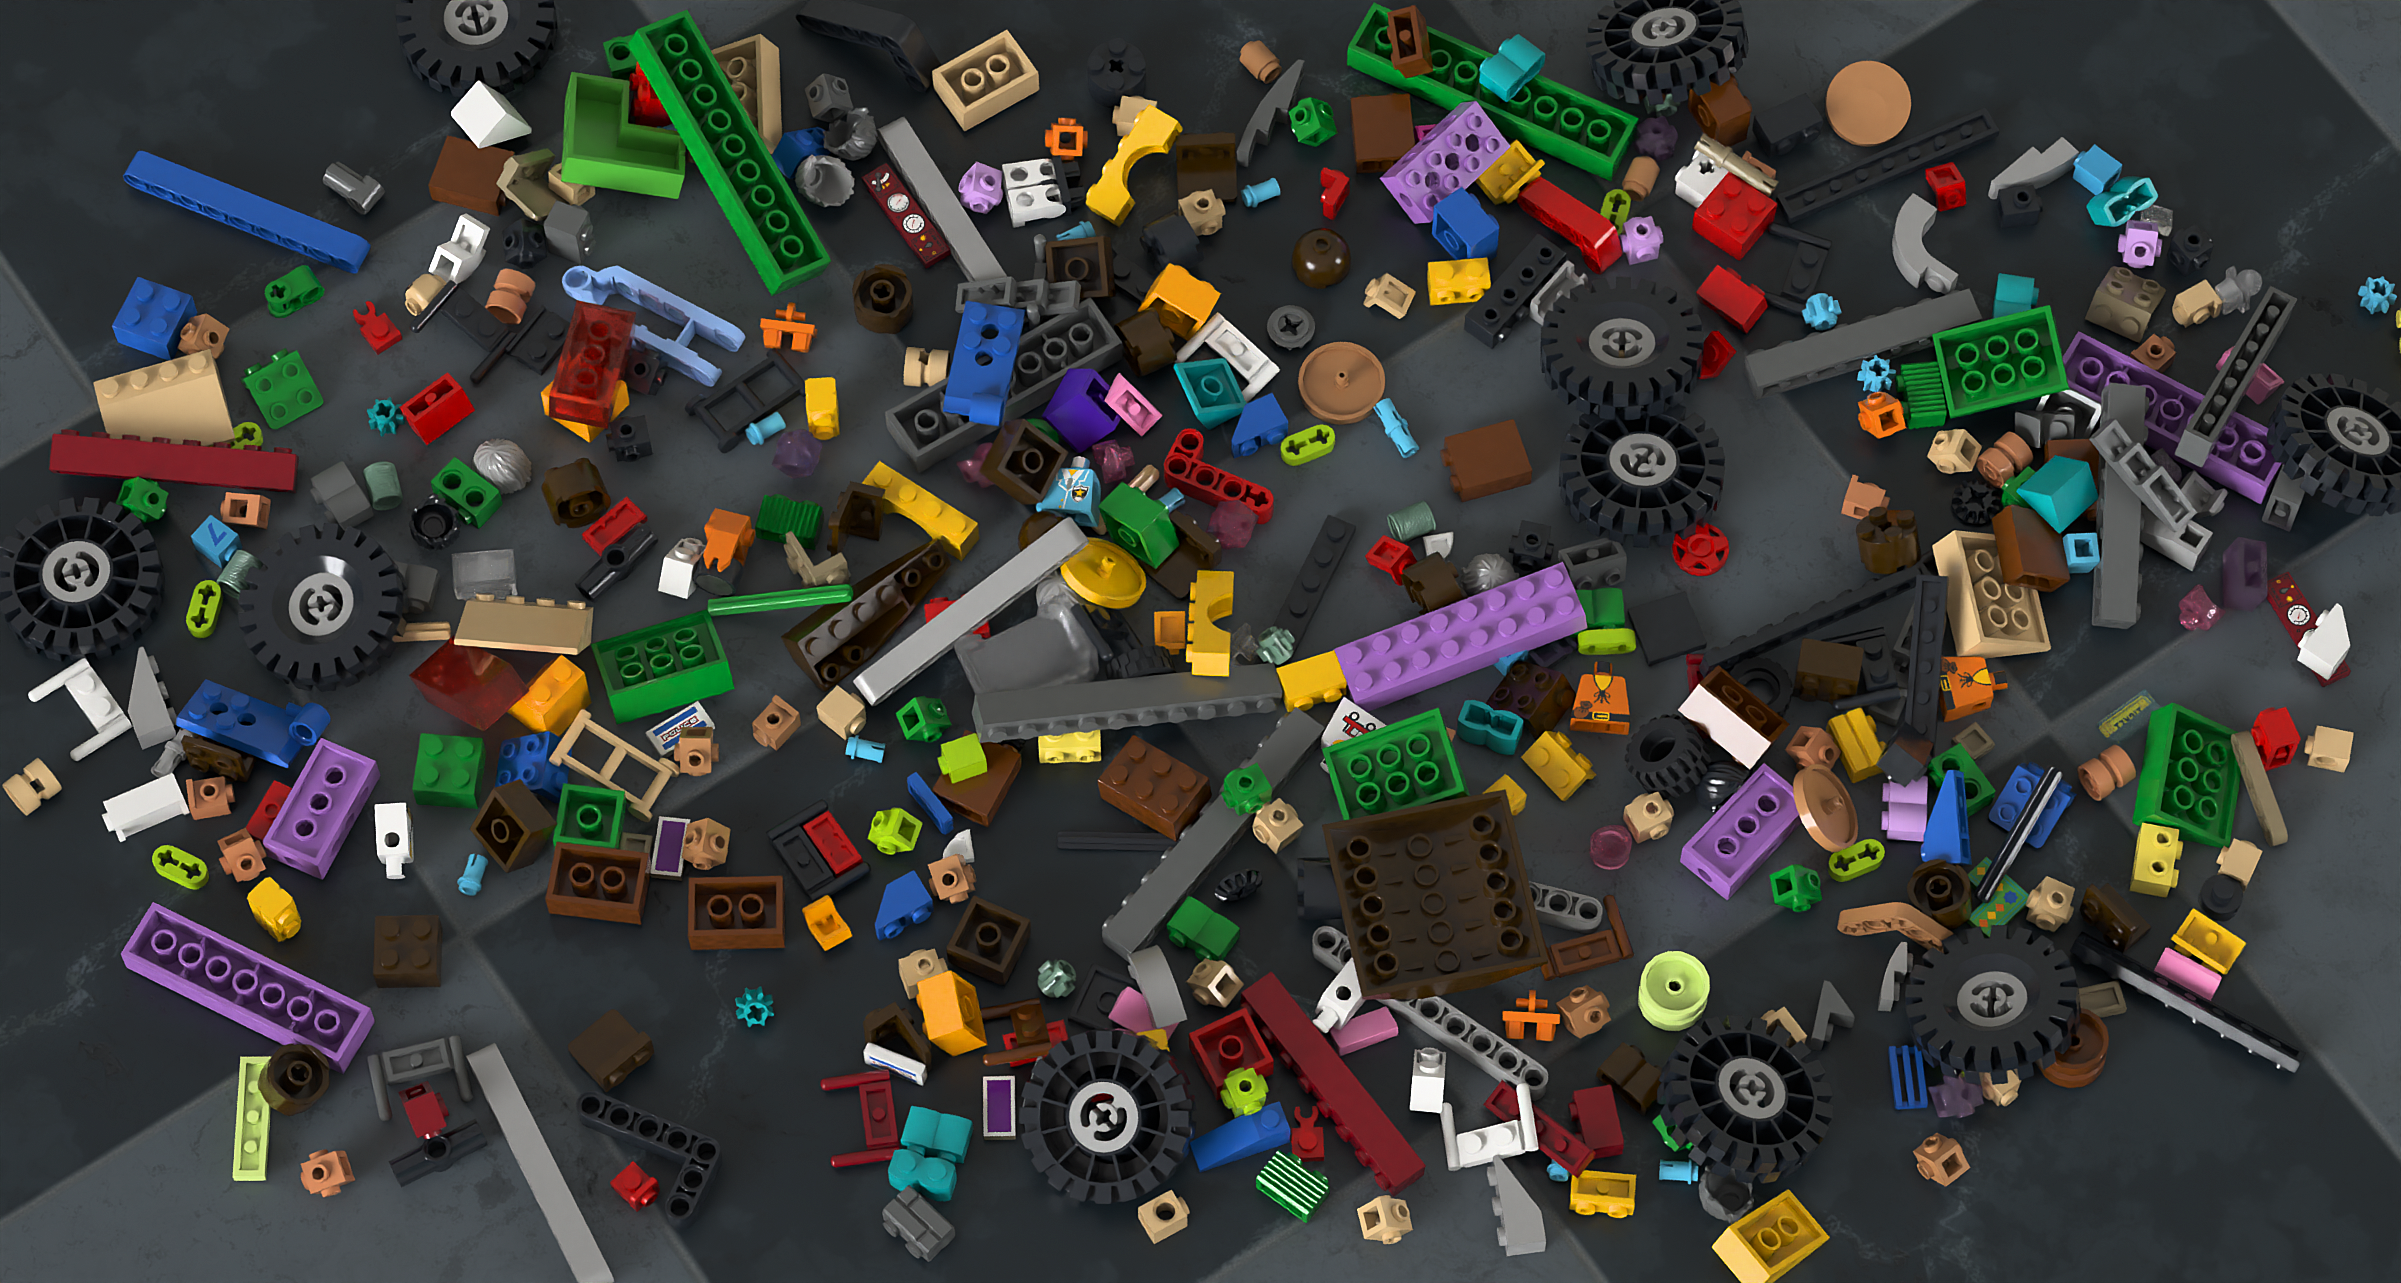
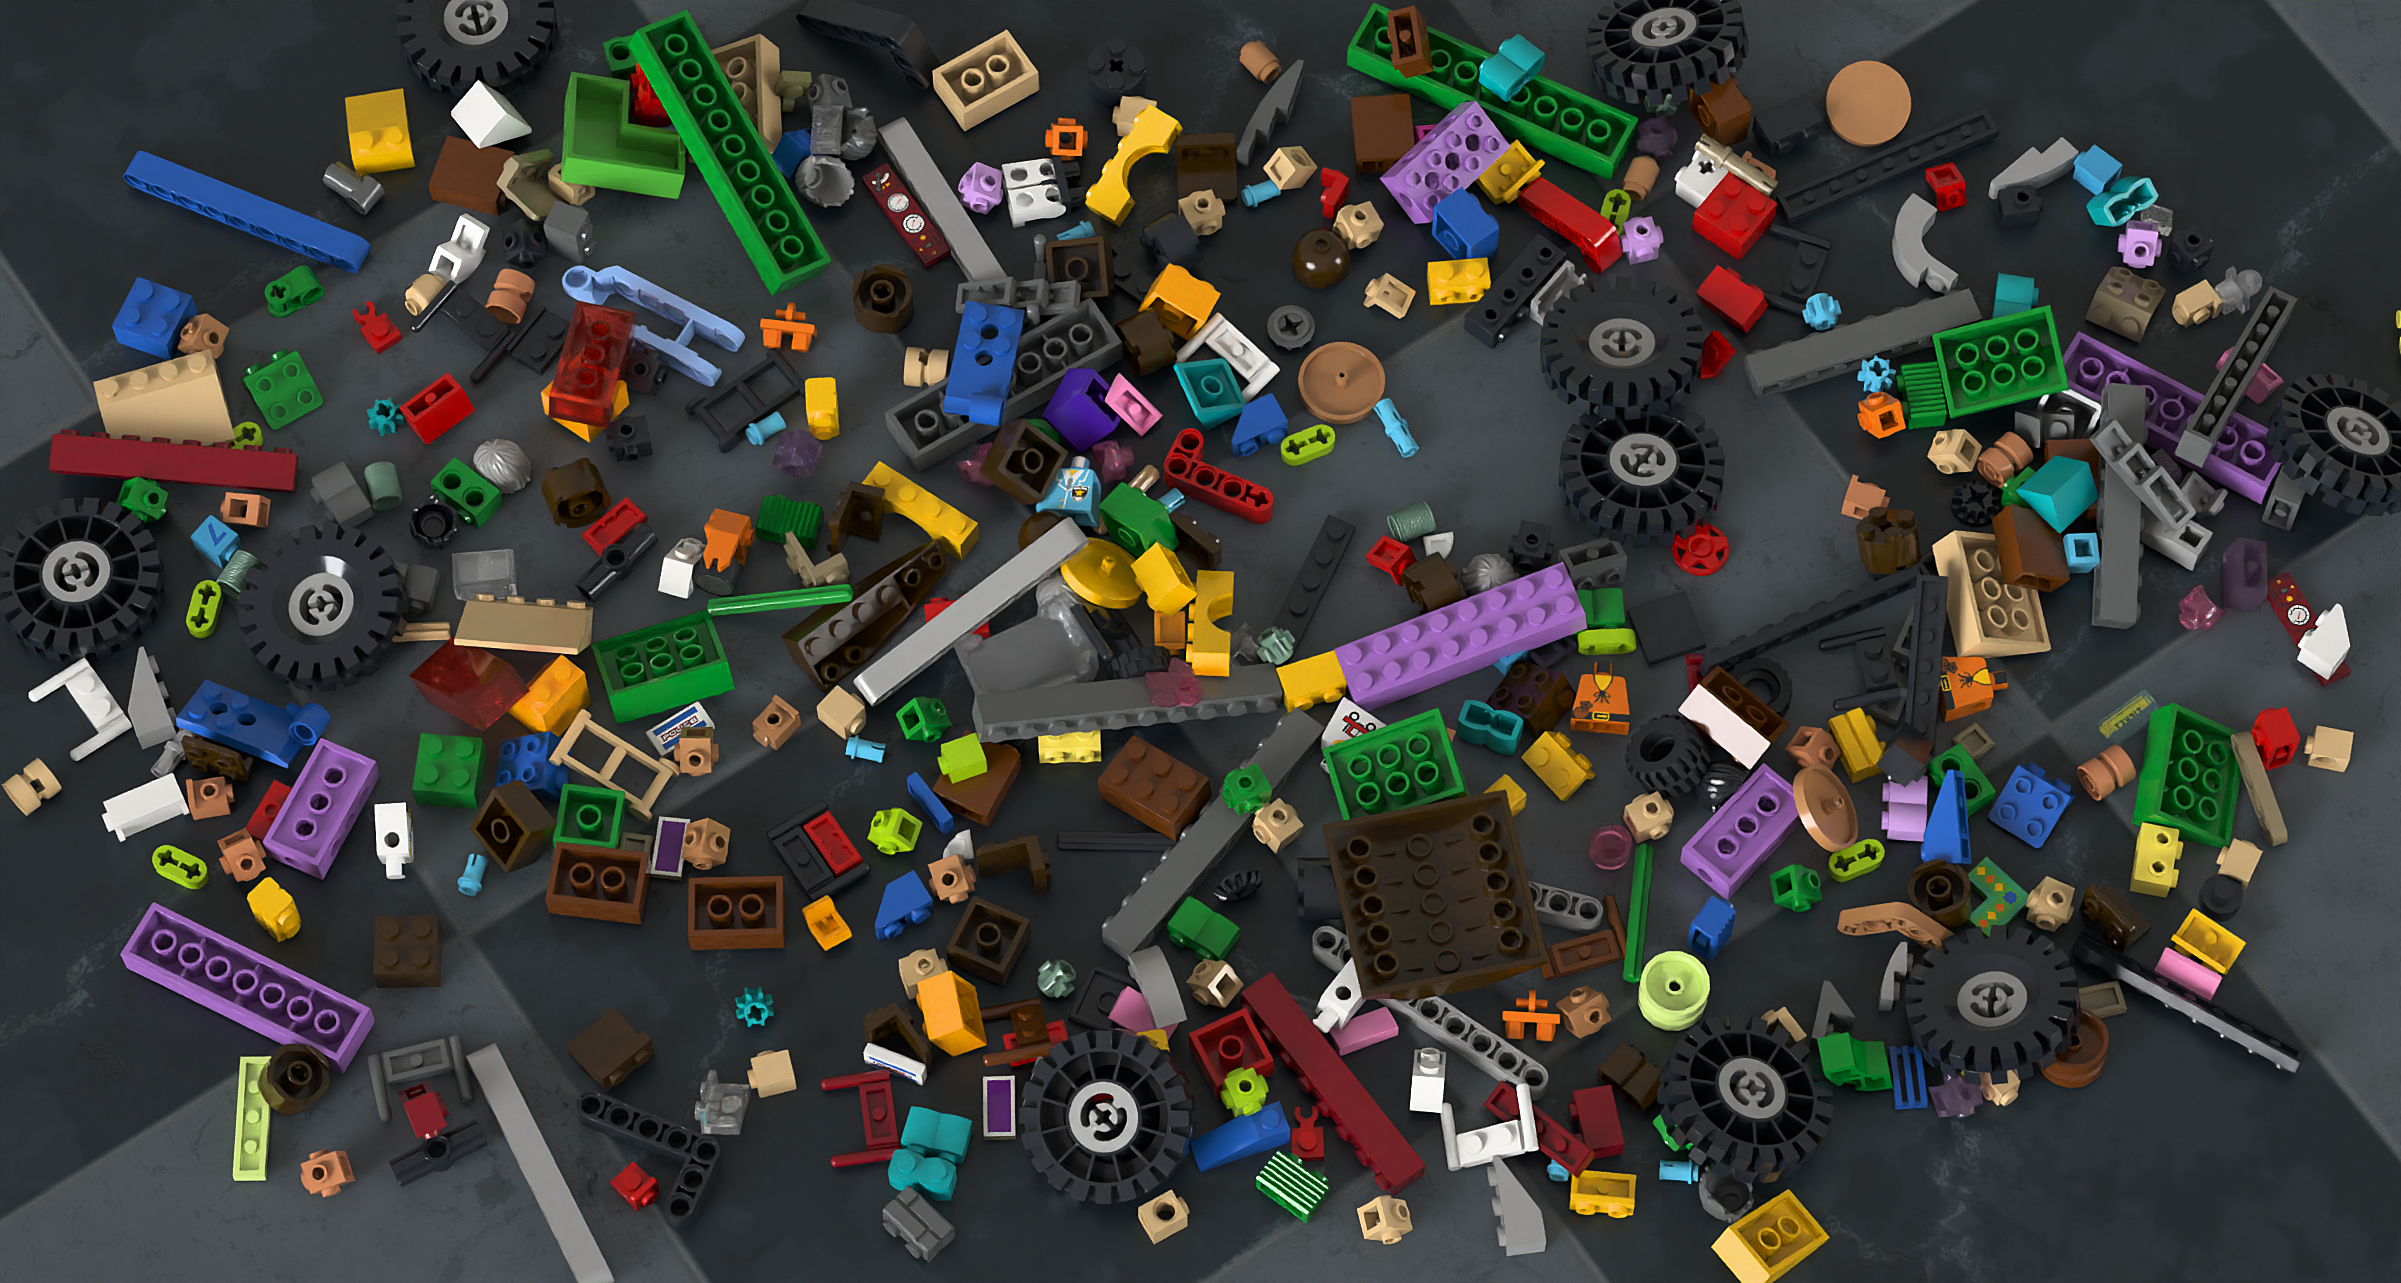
(379, 132): none -> yellow slope
(721, 1106): none -> clear bracket
(771, 1073): none -> tan brick
(791, 86): none -> olive plate
(826, 129): none -> clear plate
(1016, 854): none -> dark brown bracket
(1163, 580): none -> yellow brick
(1171, 687): none -> clear pink plate
(1232, 524): clear pink brick -> none
(1290, 167): none -> tan brick
(1312, 121): green brick -> none
(1358, 225): none -> tan brick
(1486, 460): reddish brown brick -> none
(1638, 913): none -> green axle
(1711, 928): none -> blue brick
(1827, 671): dark brown brick -> none
(1855, 1062): none -> green brick
(1941, 1159): medium nougat brick -> none
(2018, 834): black axle -> none
(2162, 355): nougat brick -> none
(2377, 295): medium azure gear -> none

